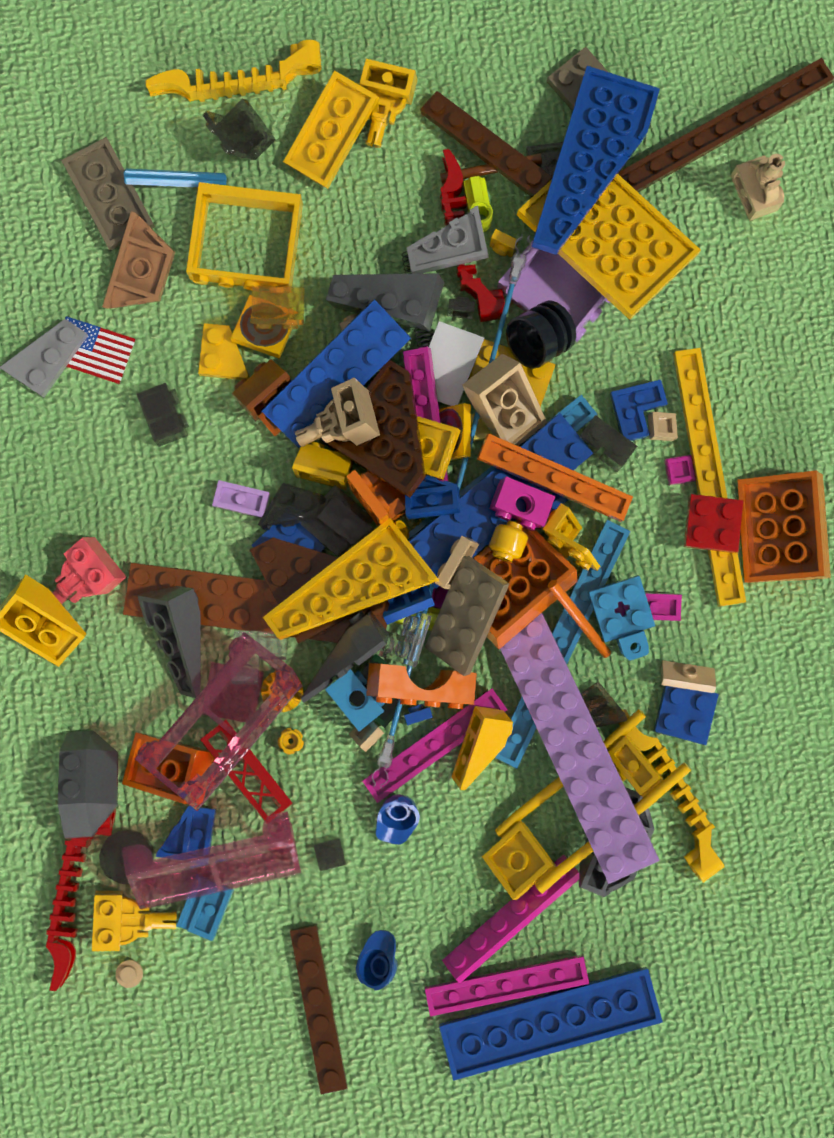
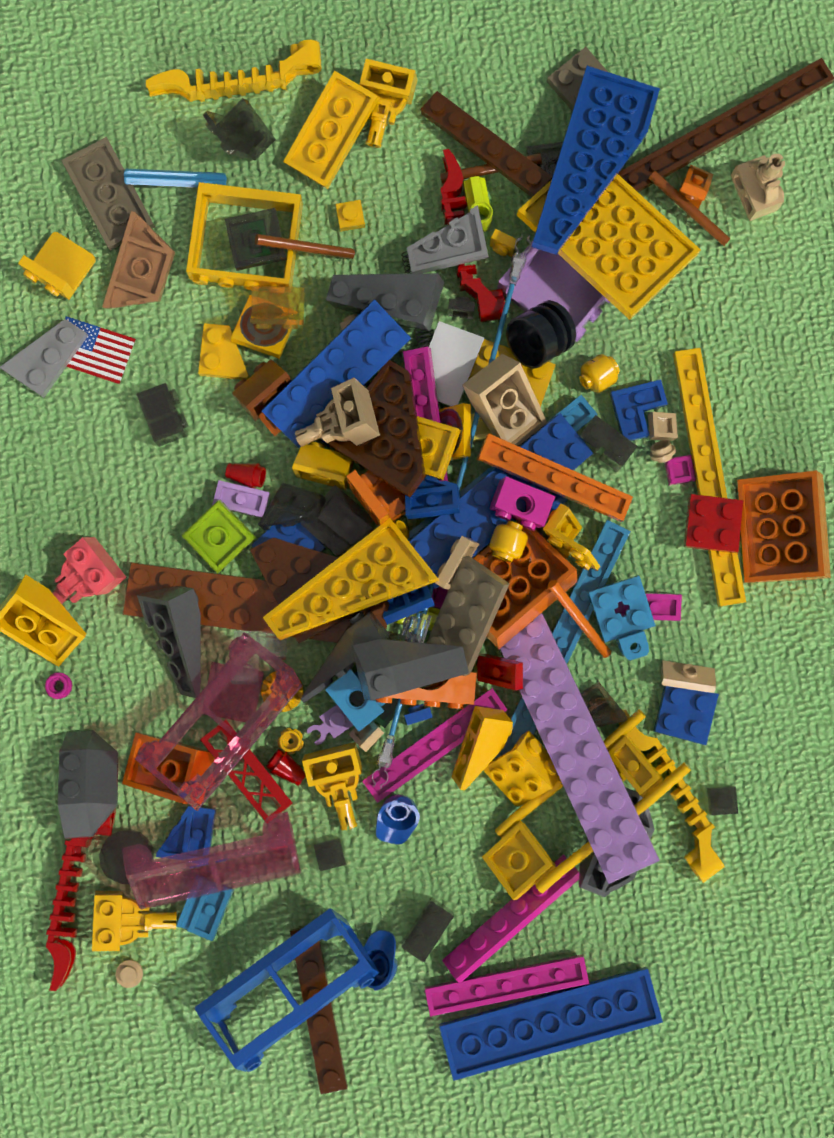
(51, 682): none -> dark pink plate
(59, 265): none -> yellow bracket
(218, 536): none -> lime tile
(222, 1002): none -> blue windscreen
(242, 235): none -> clear smoke tile
(247, 474): none -> red cone
(286, 767): none -> red cone
(304, 246): none -> dark orange bar
(334, 722): none -> lavender plate
(336, 773): none -> yellow brick
(350, 215): none -> yellow plate
(401, 666): none -> dark grey wedge
(427, 929): none -> clear smoke brick
(500, 671): none -> red plate
(523, 771): none -> yellow bracket
(599, 373): none -> yellow head
(662, 451): none -> tan plate
(689, 208): none -> dark orange bar
(696, 185): none -> orange slope
(722, 800): none -> clear smoke plate

